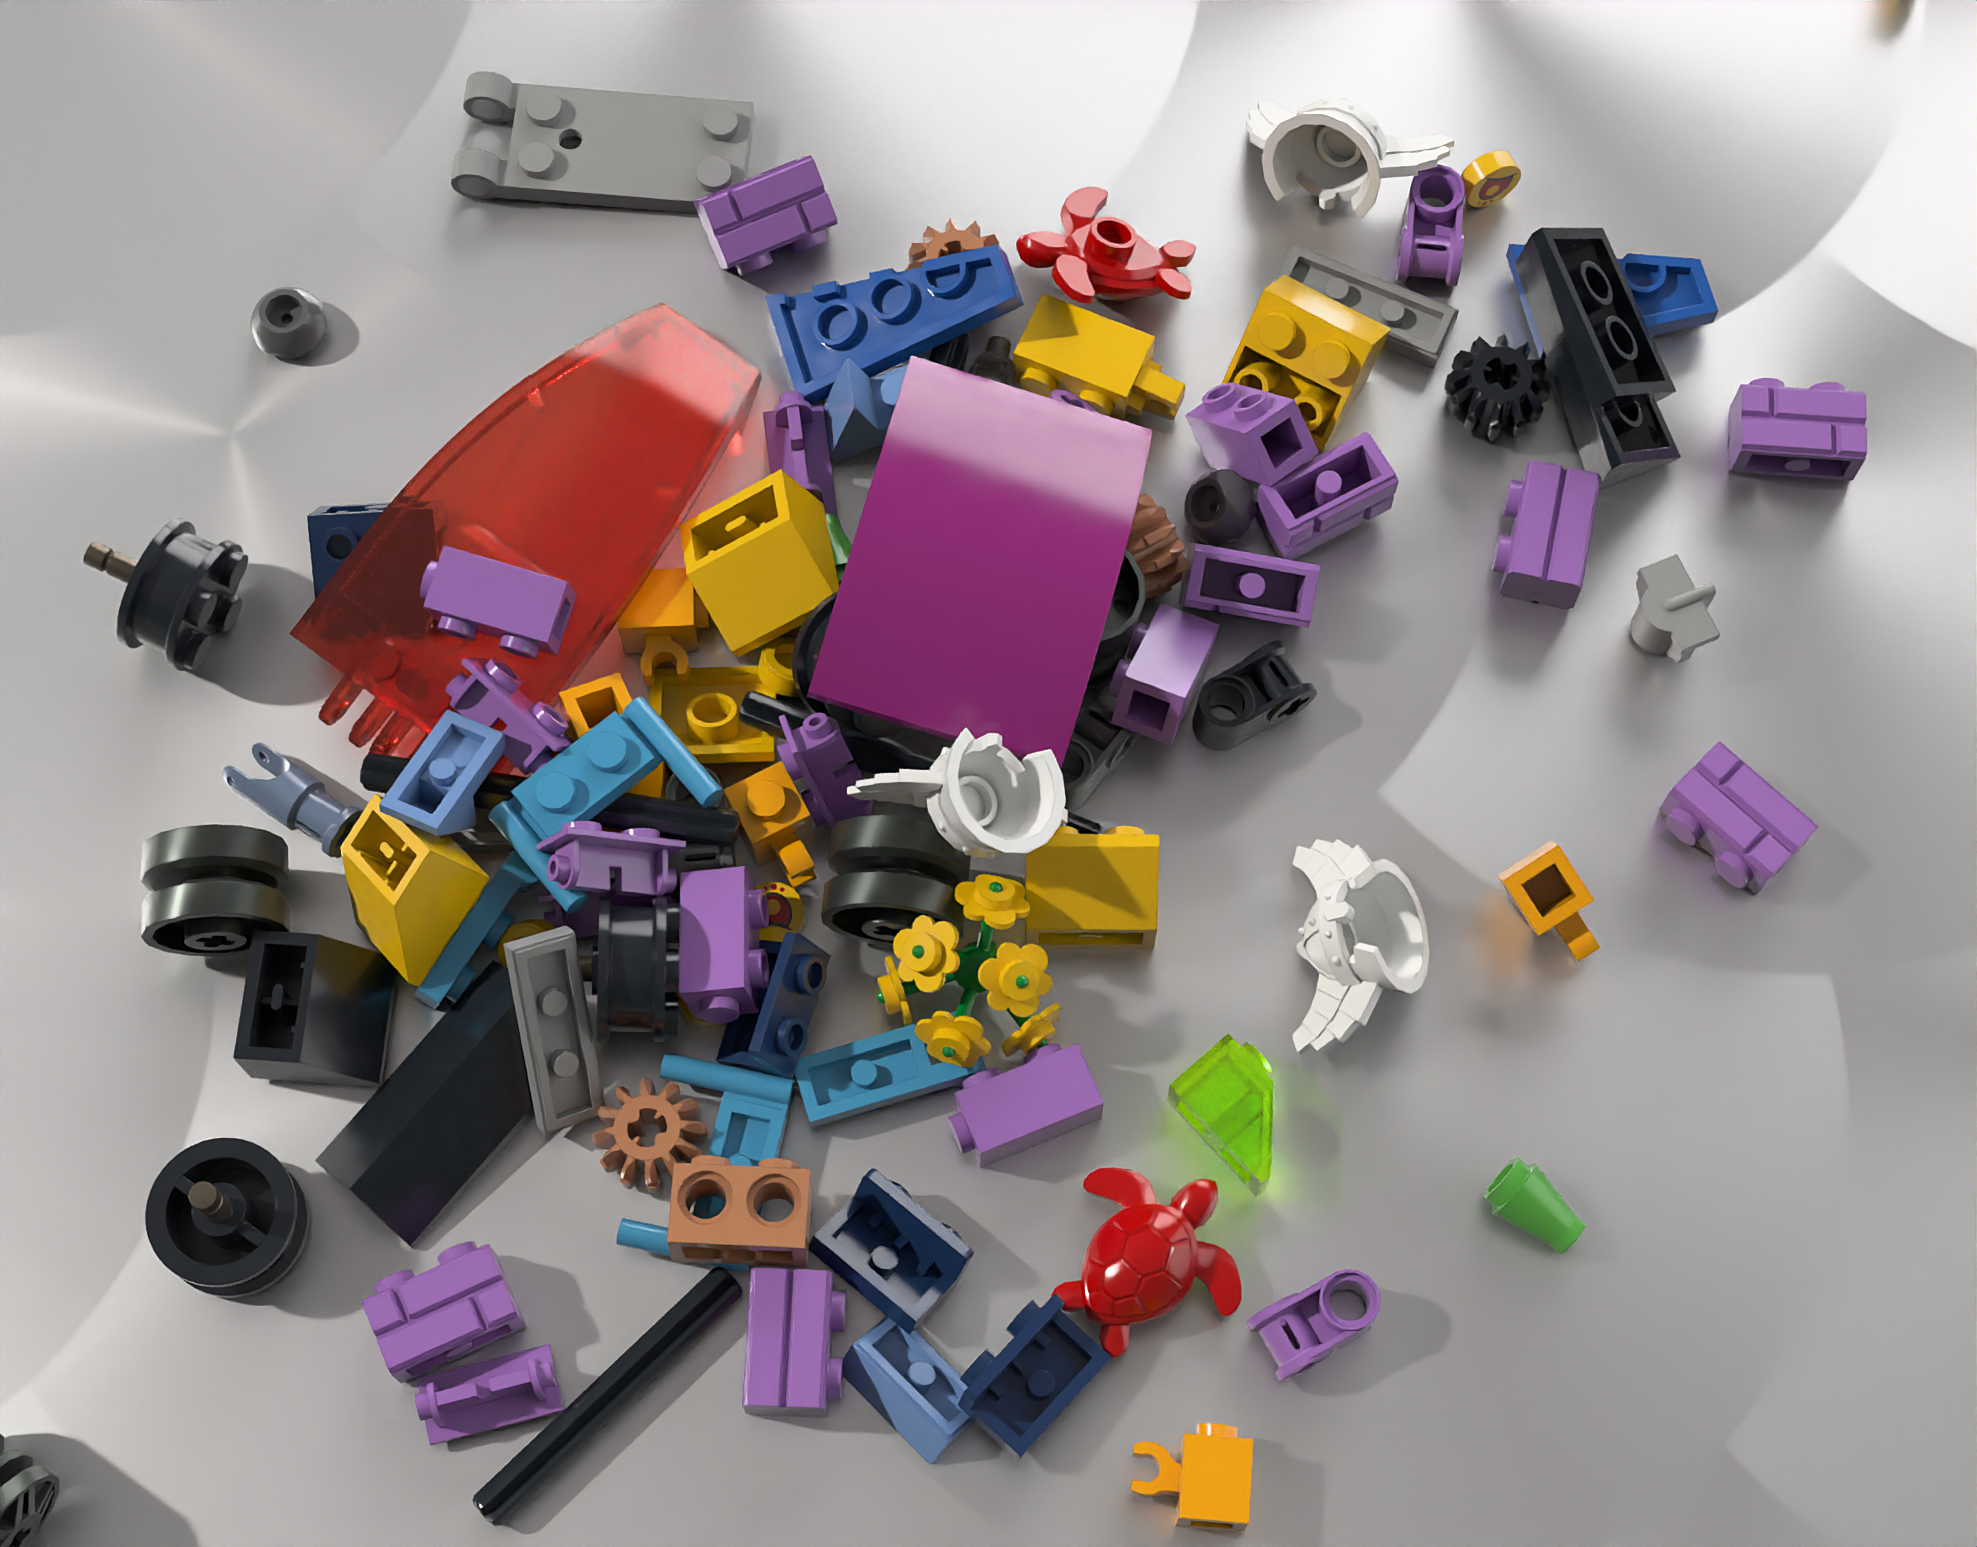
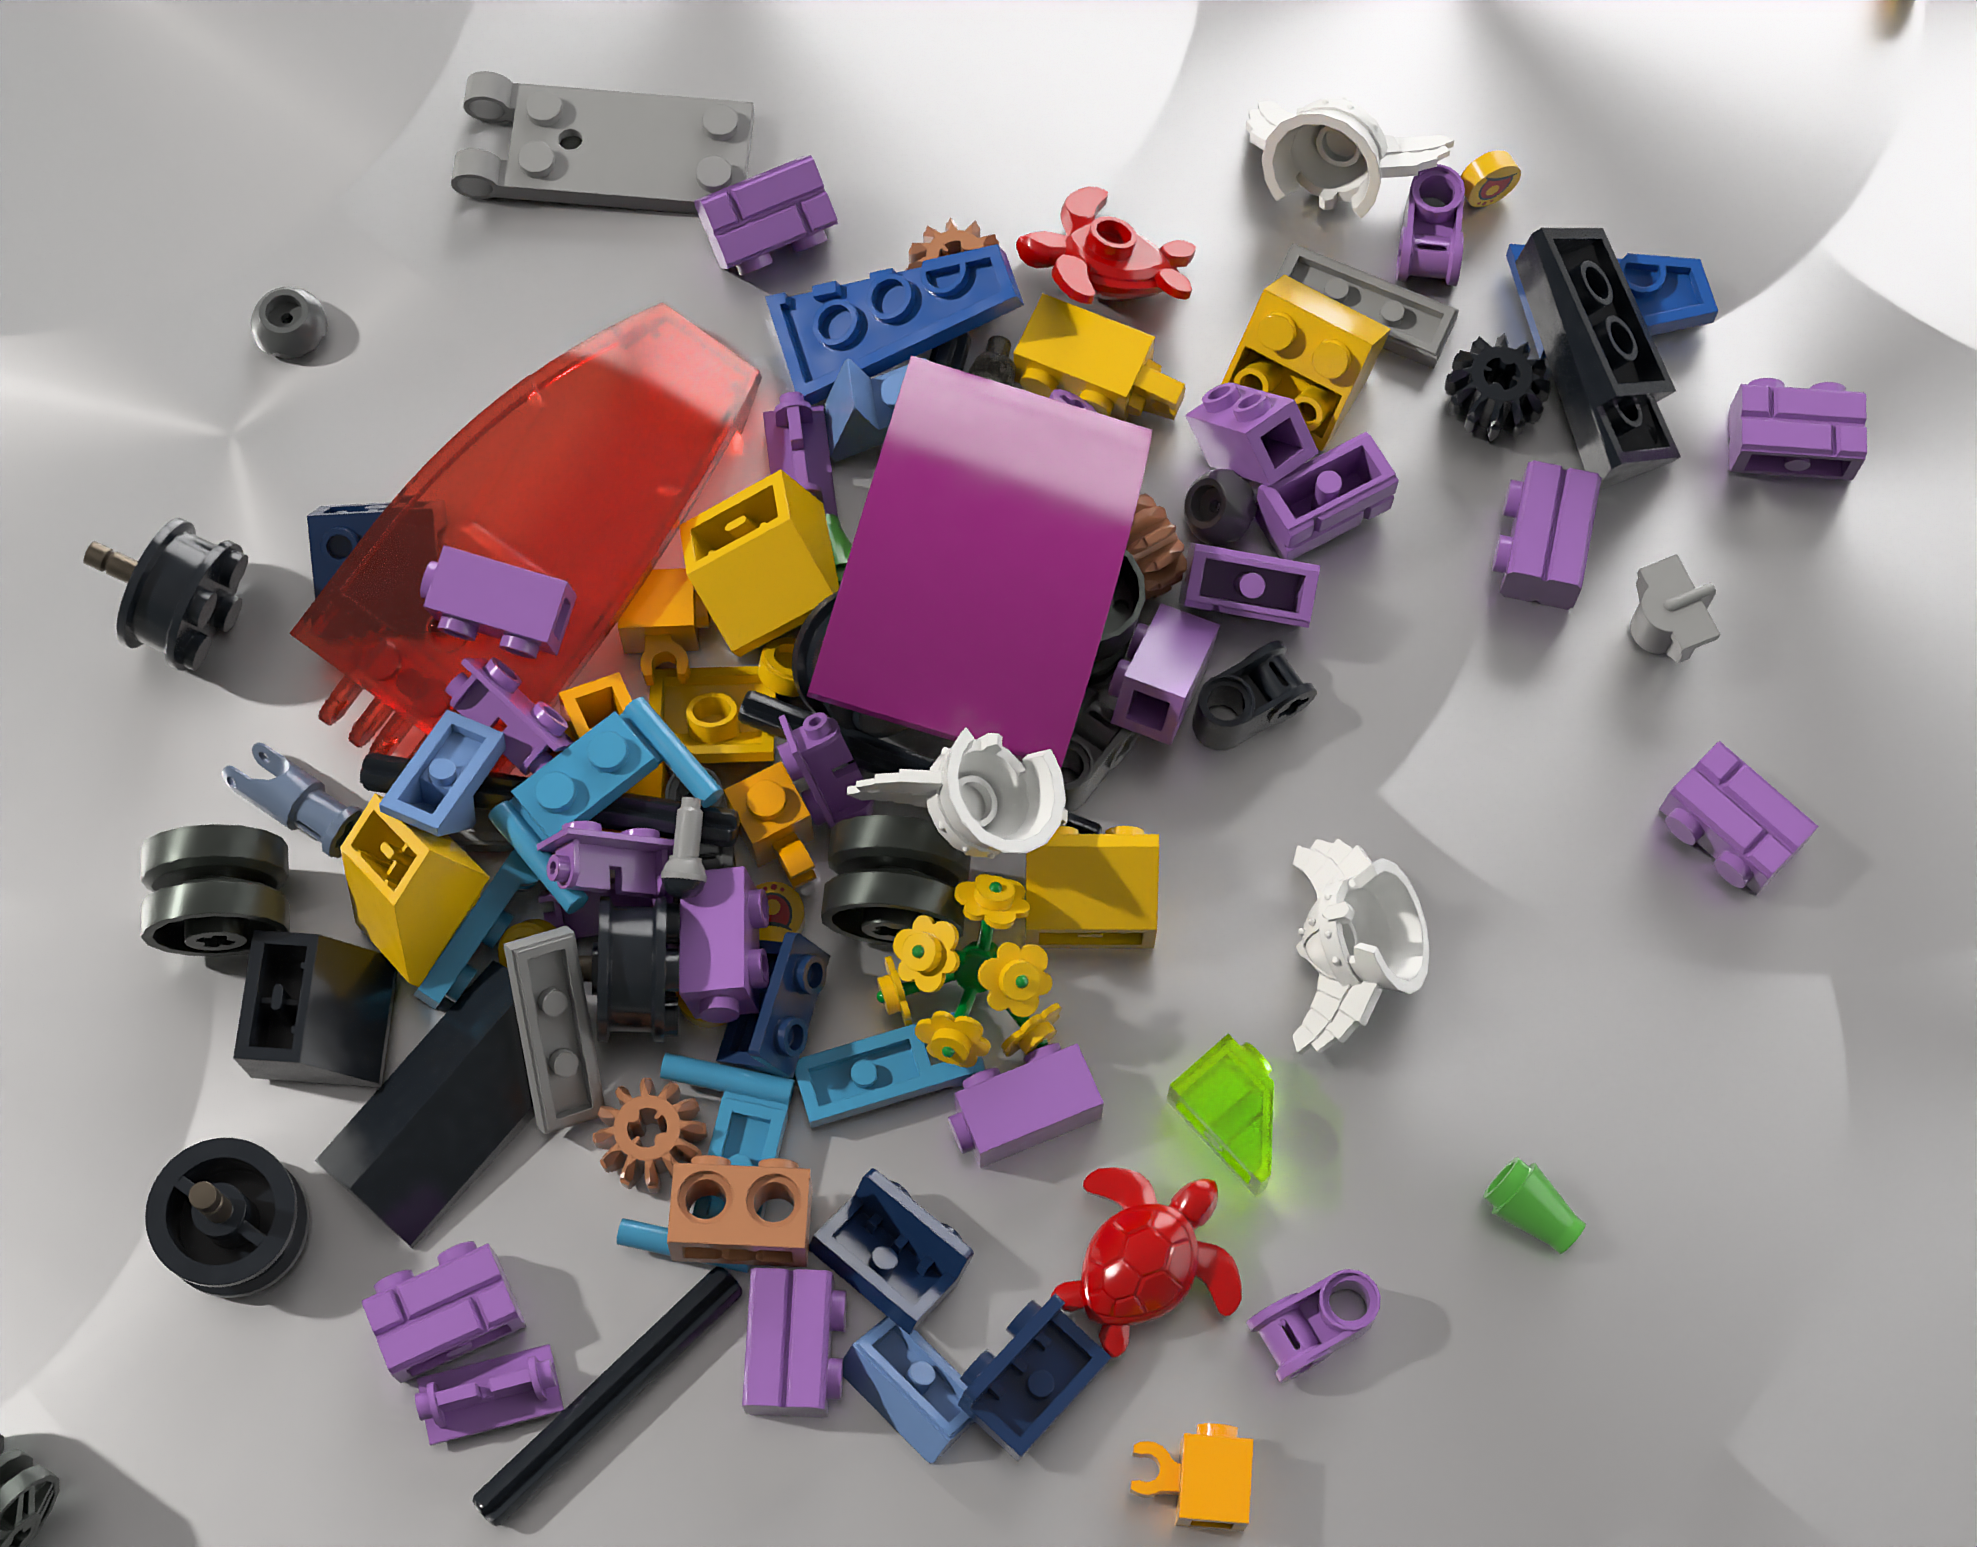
(684, 872): none -> light grey piece
(1550, 895): light orange brick -> none

